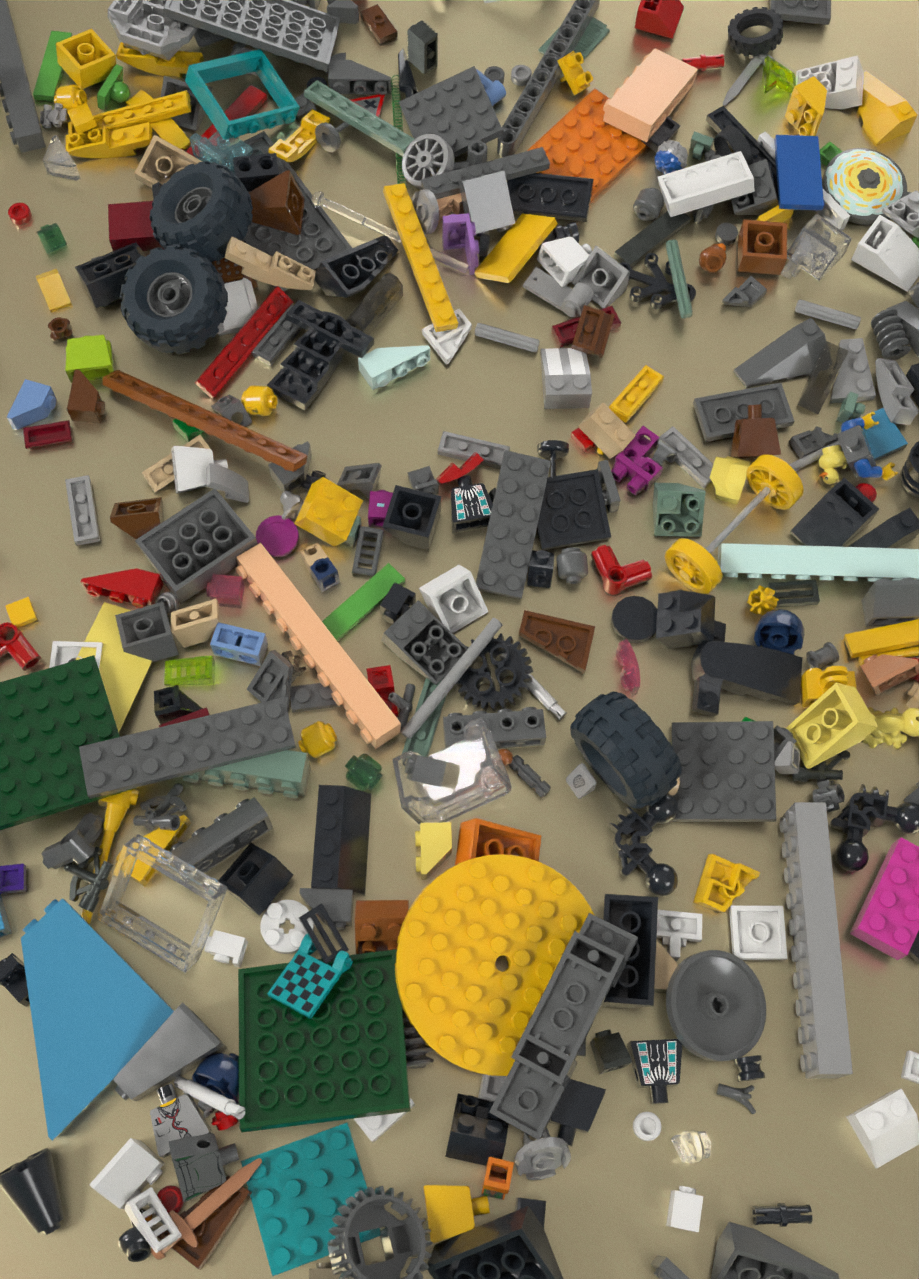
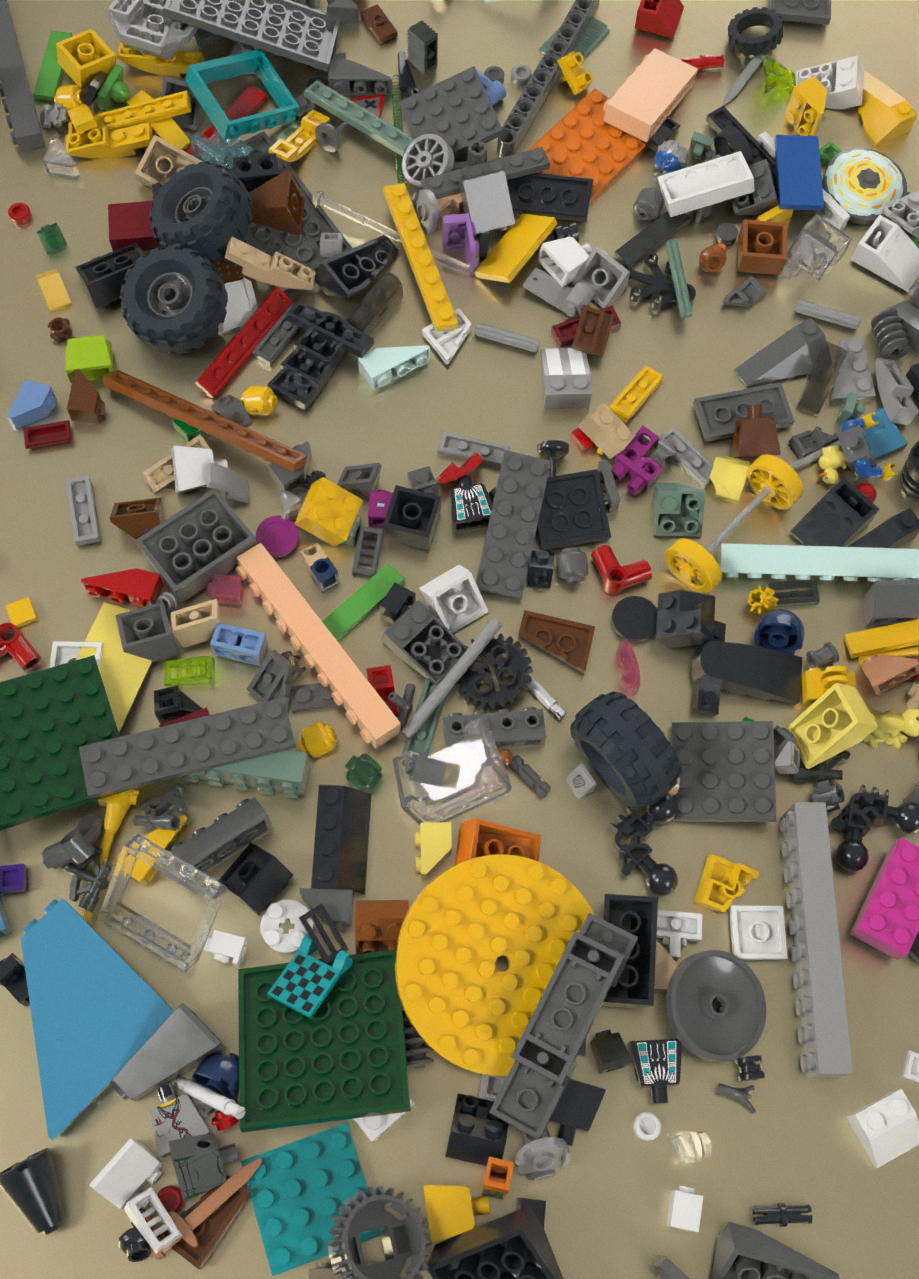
(94, 88): none -> black tile
(331, 244): none -> light grey slope

